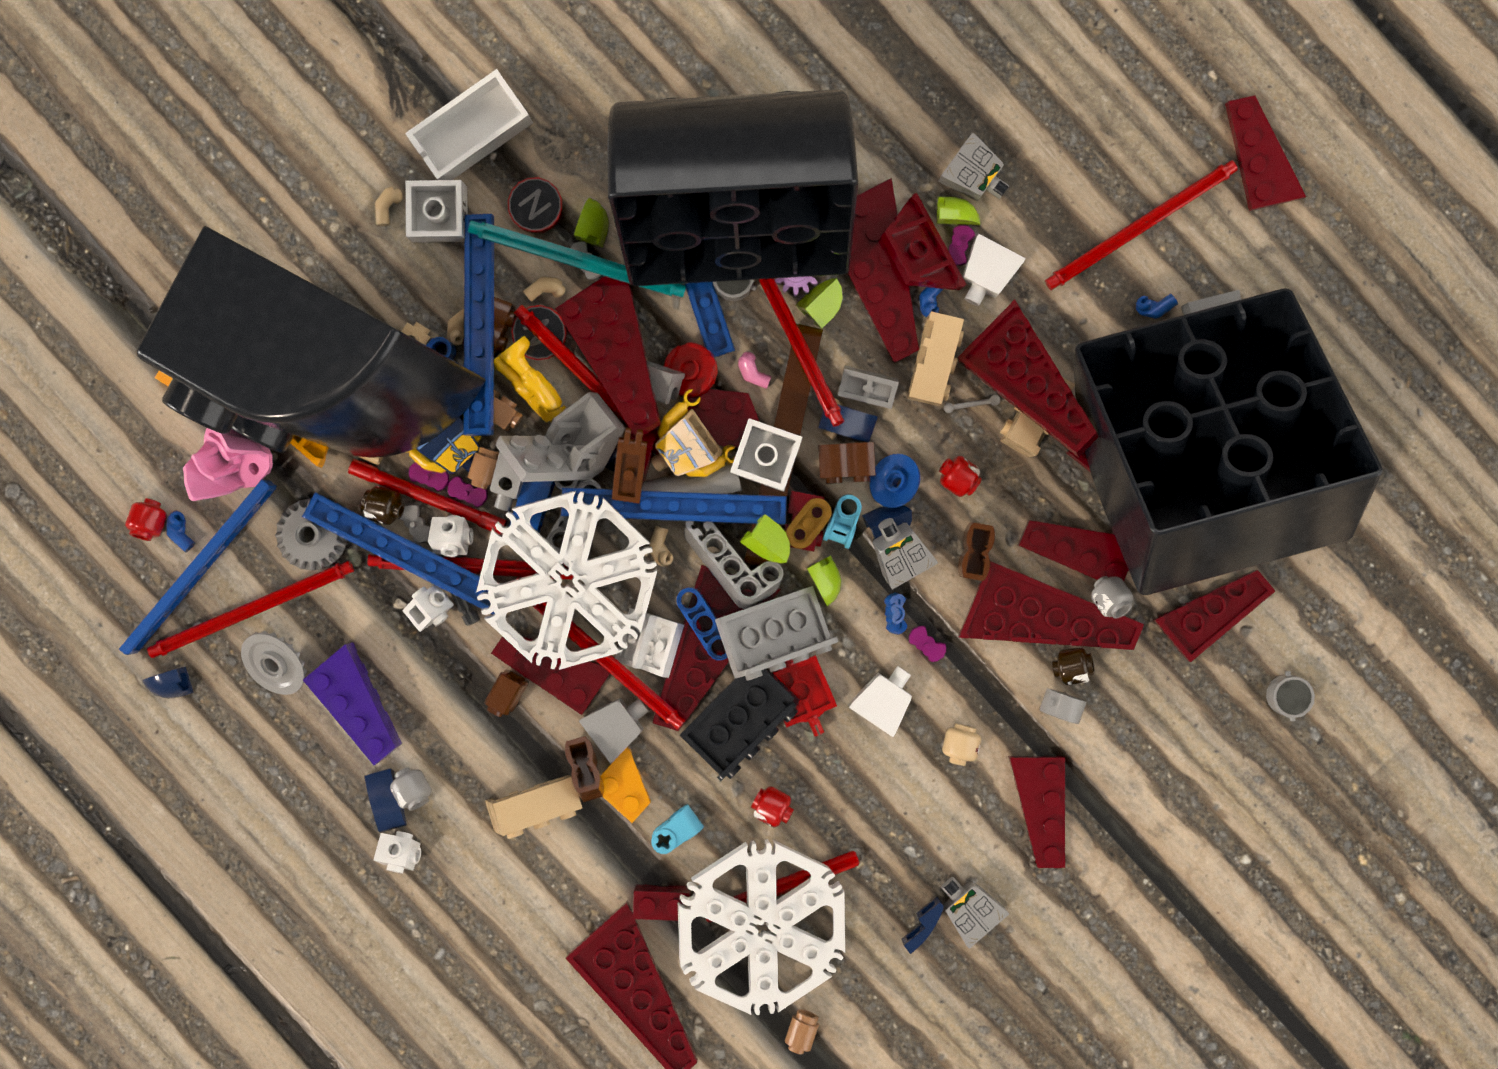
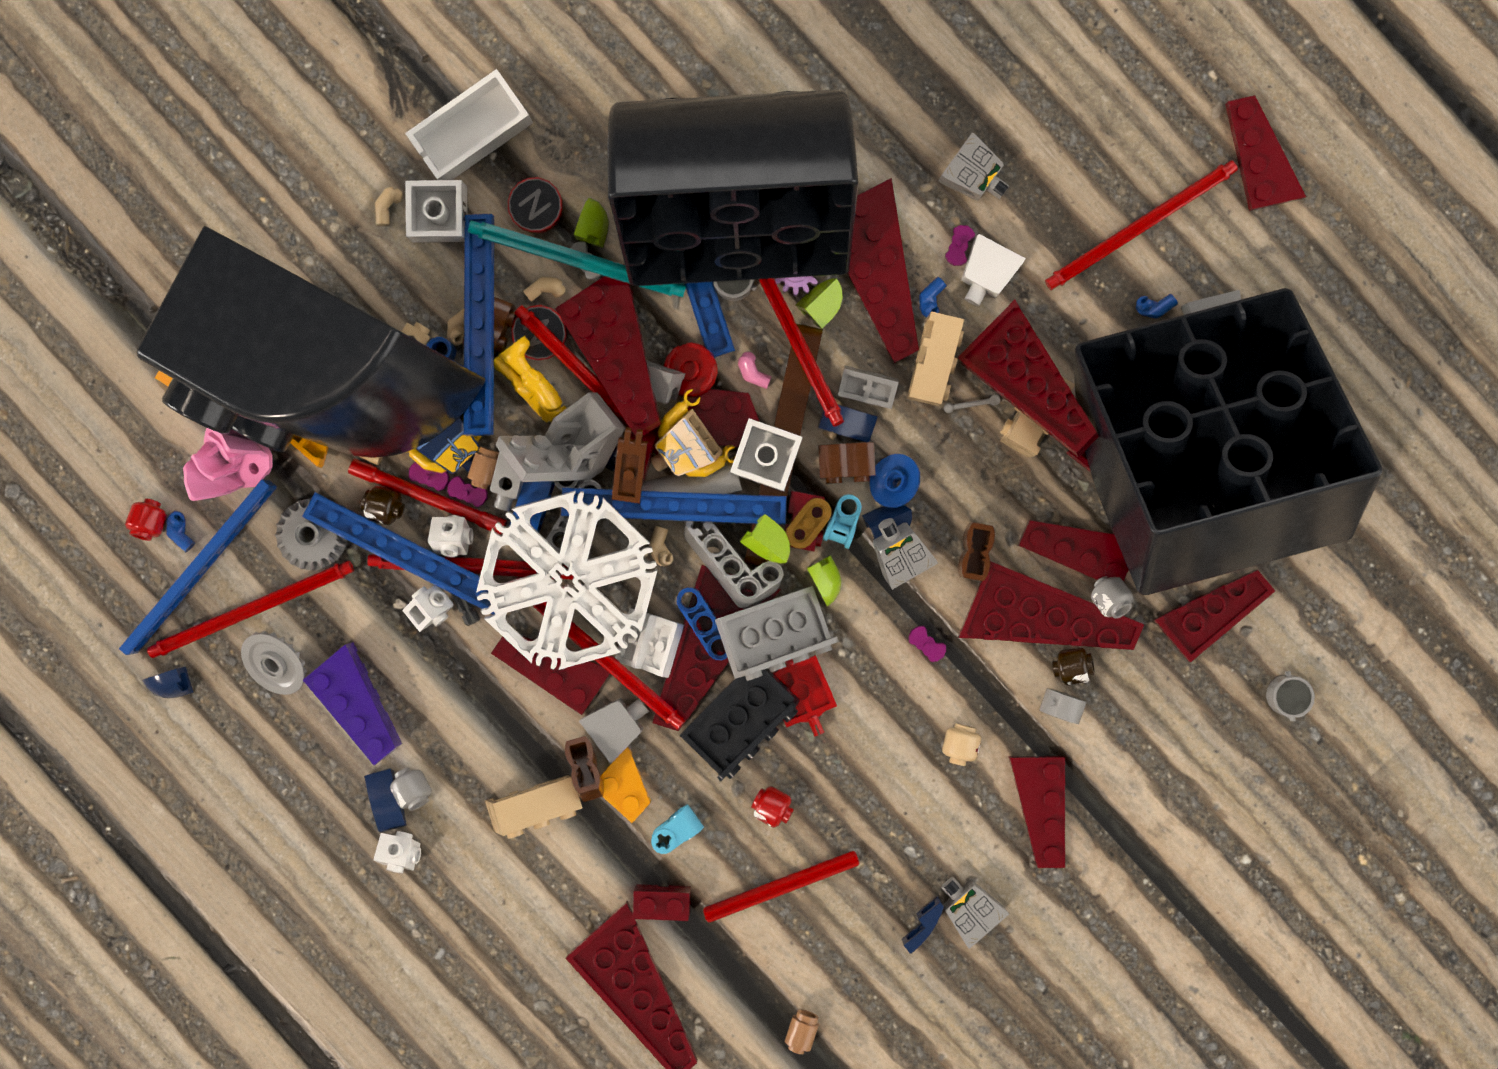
(415, 523): light grey piece -> none
(505, 413): medium nougat brick -> none
(506, 693): reddish brown brick -> none
(760, 908): white plate -> none
(883, 700): white torso -> none
(895, 613): blue piece -> none
(920, 249): dark red wing -> none
(956, 211): lime brick -> none
(960, 476): red head -> none

